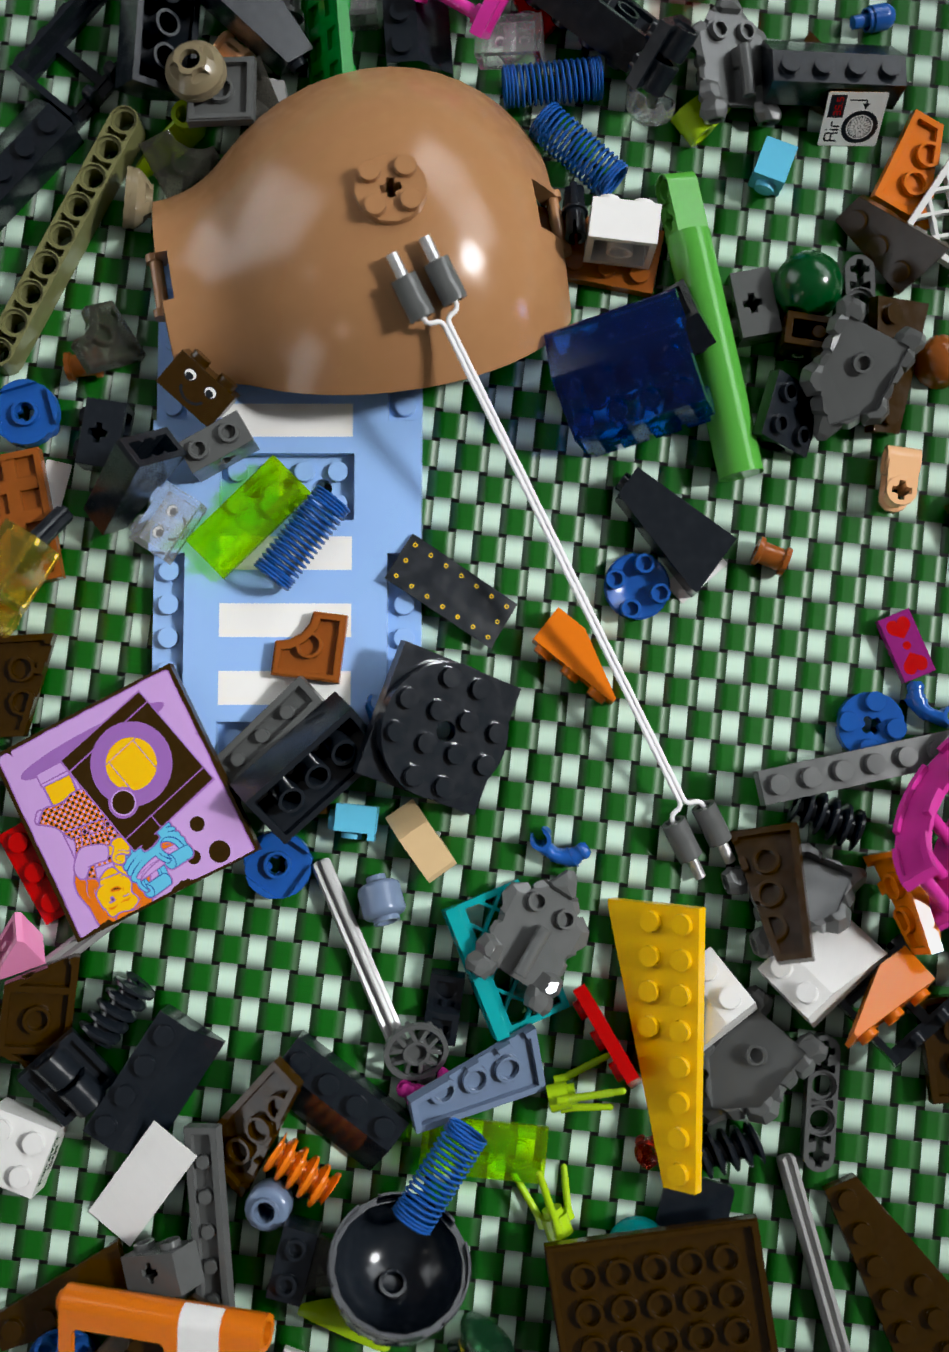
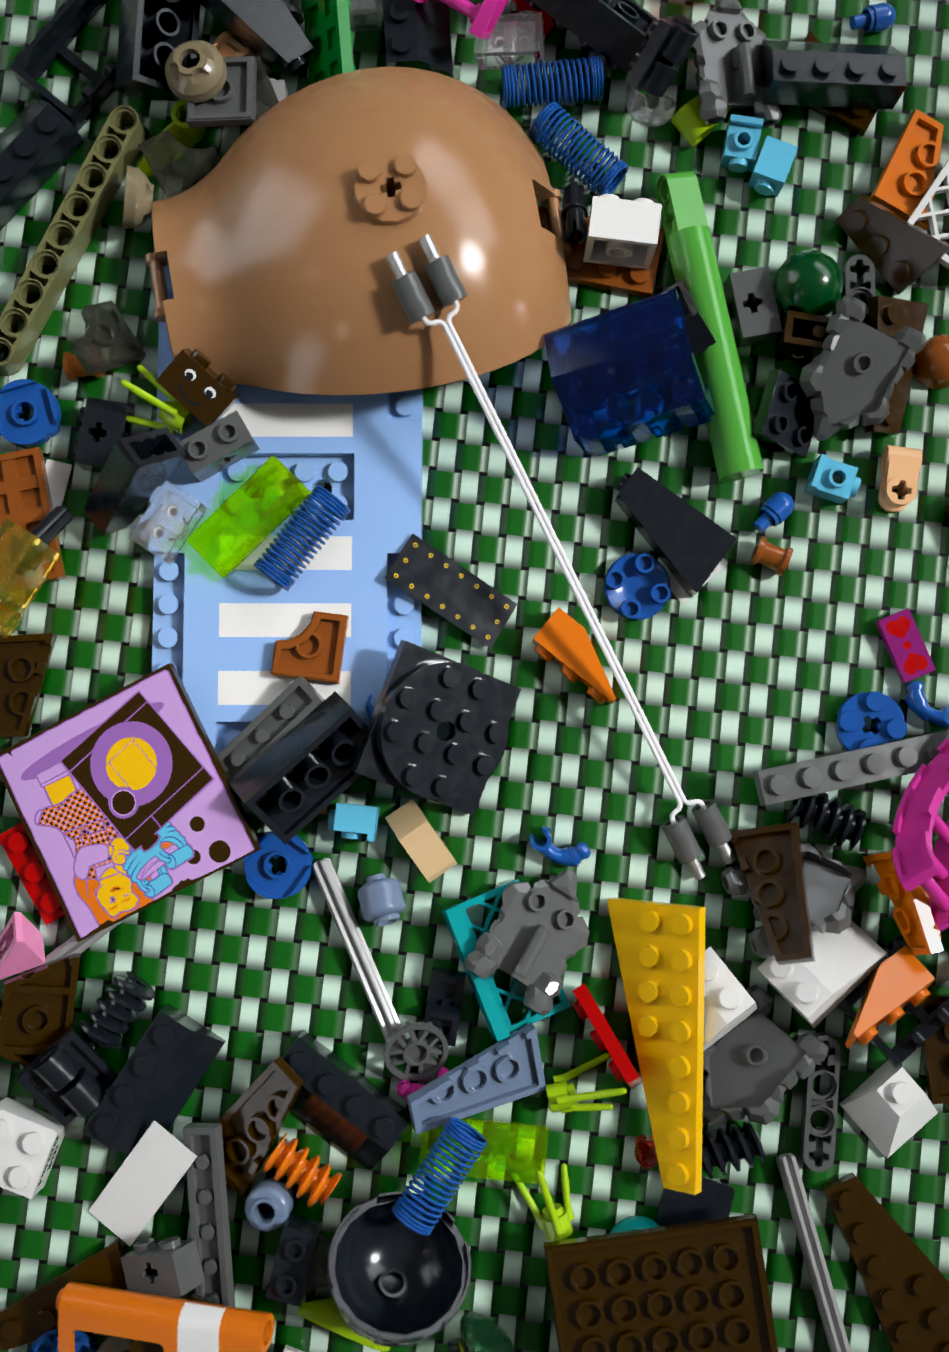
(172, 414): none -> lime plant
(741, 143): none -> medium azure brick
(774, 511): none -> blue cylinder
(822, 484): none -> medium azure brick
(852, 118): white sticker -> none
(889, 1108): none -> white slope

